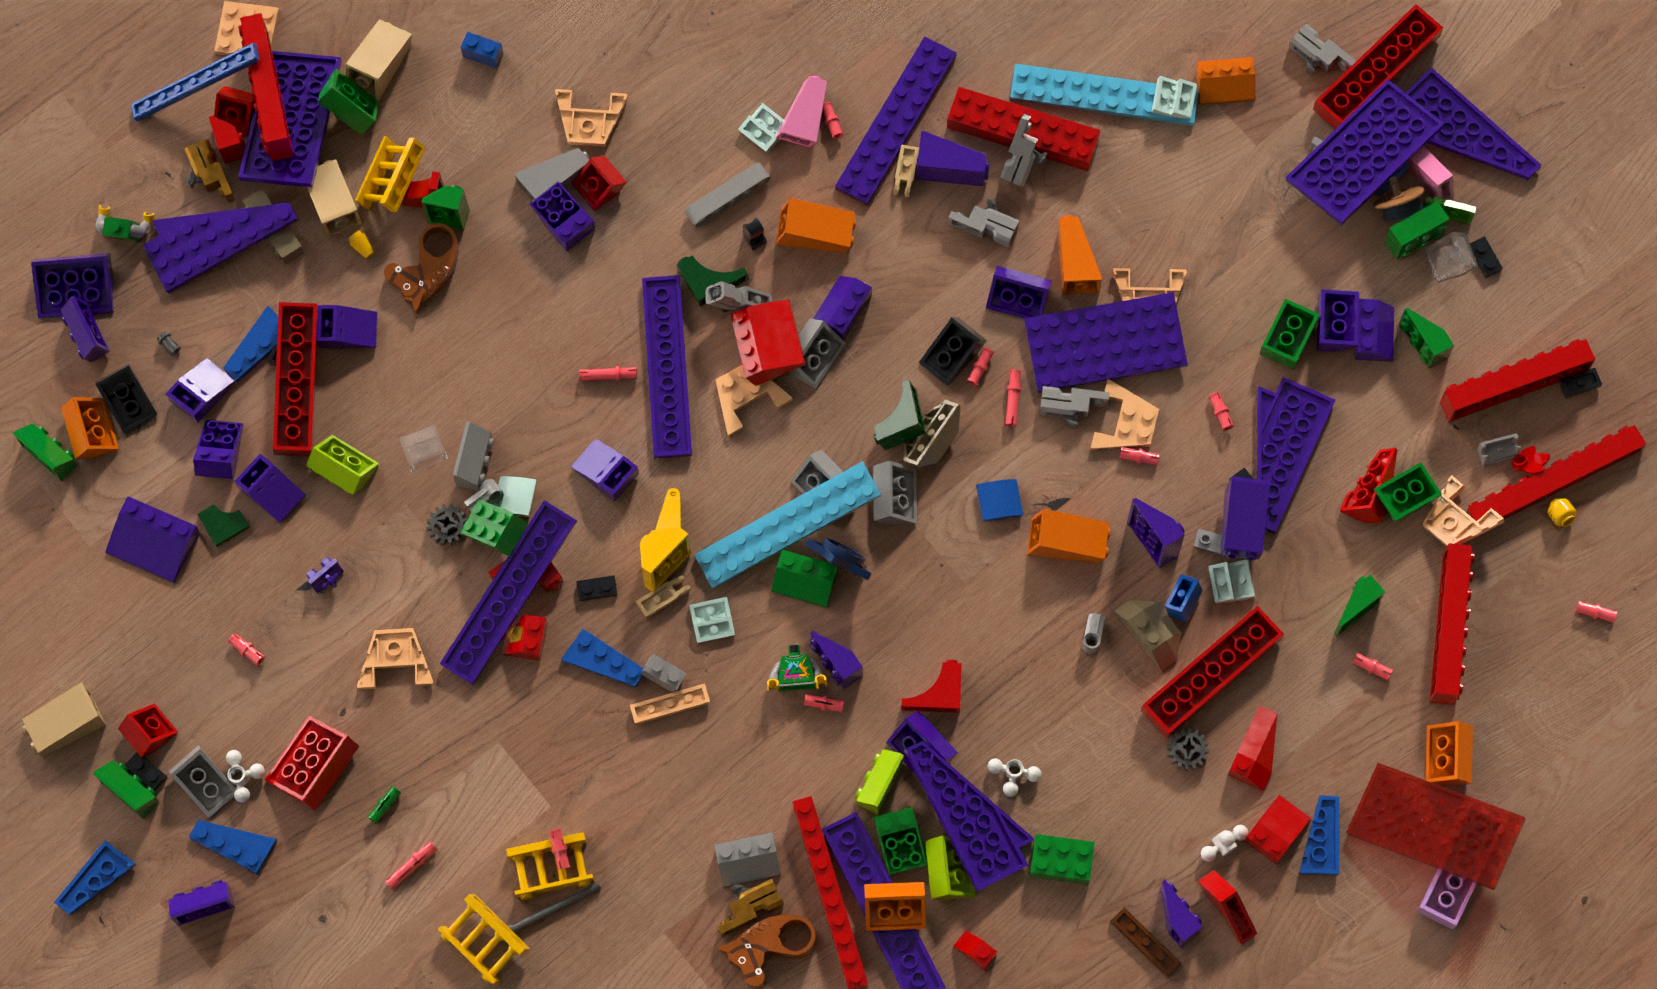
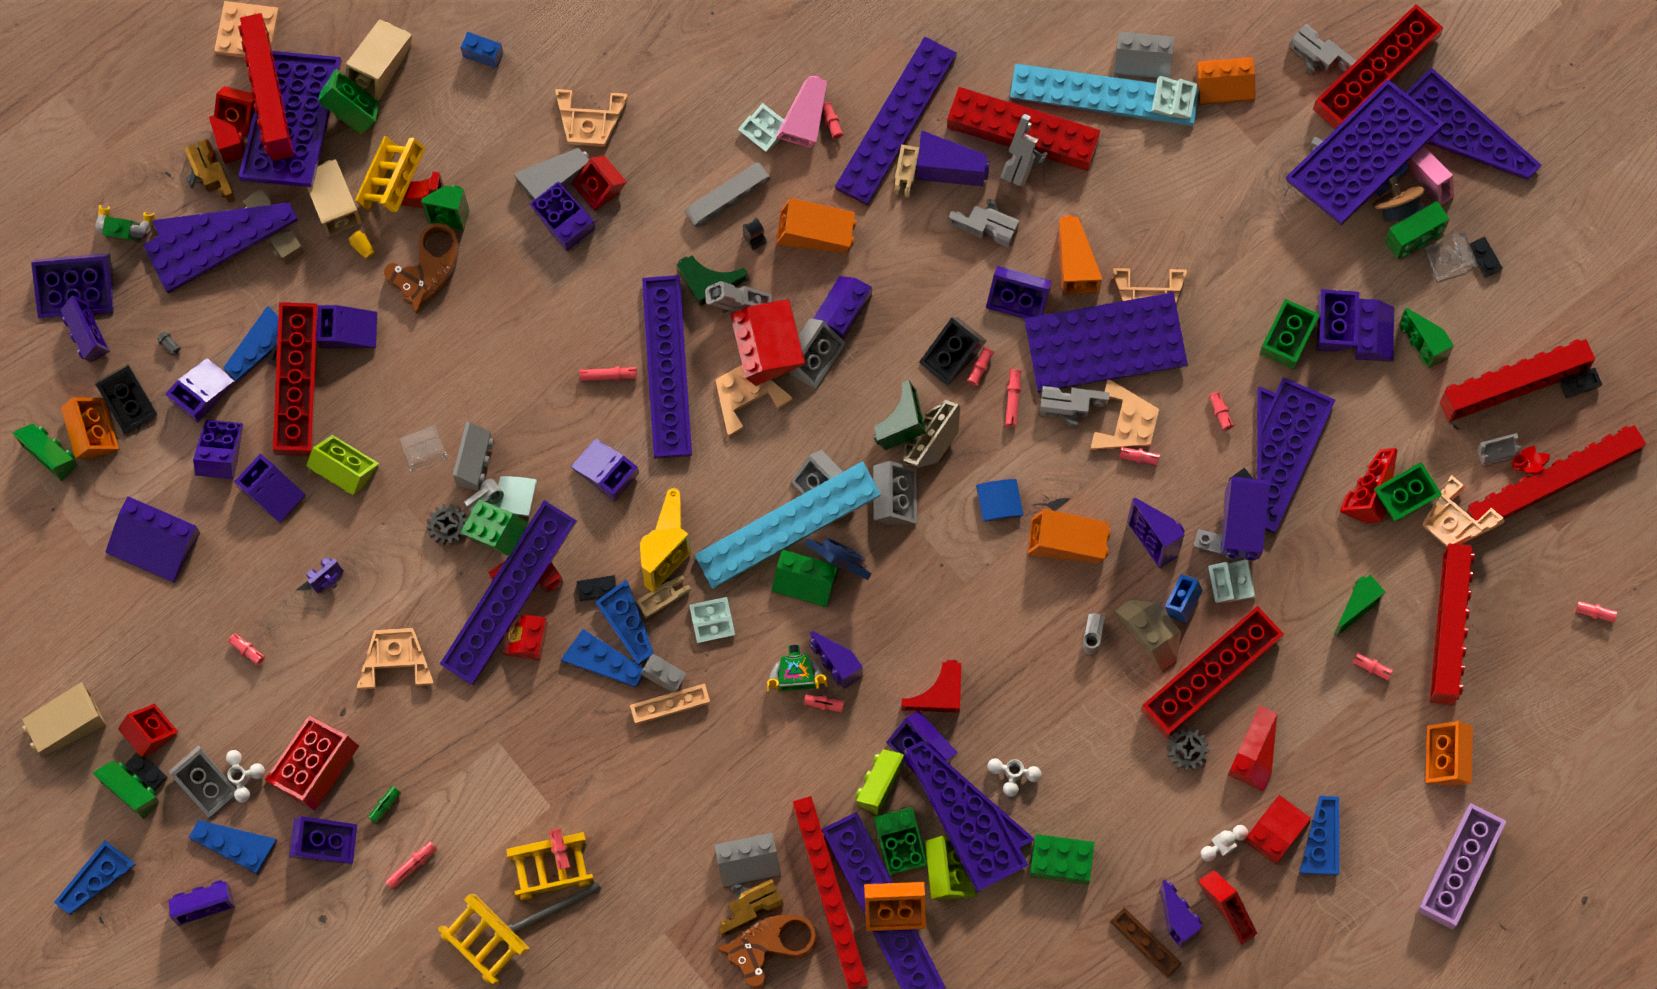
(195, 82): blue tile -> none
(222, 525): dark green tile -> none
(323, 840): none -> dark purple slope
(624, 617): none -> blue wing
(975, 950): red slope -> none
(1143, 55): none -> light grey slope
(1436, 826): clear red plate -> none
(1453, 209): bright green hinge -> none
(1562, 512): yellow head -> none

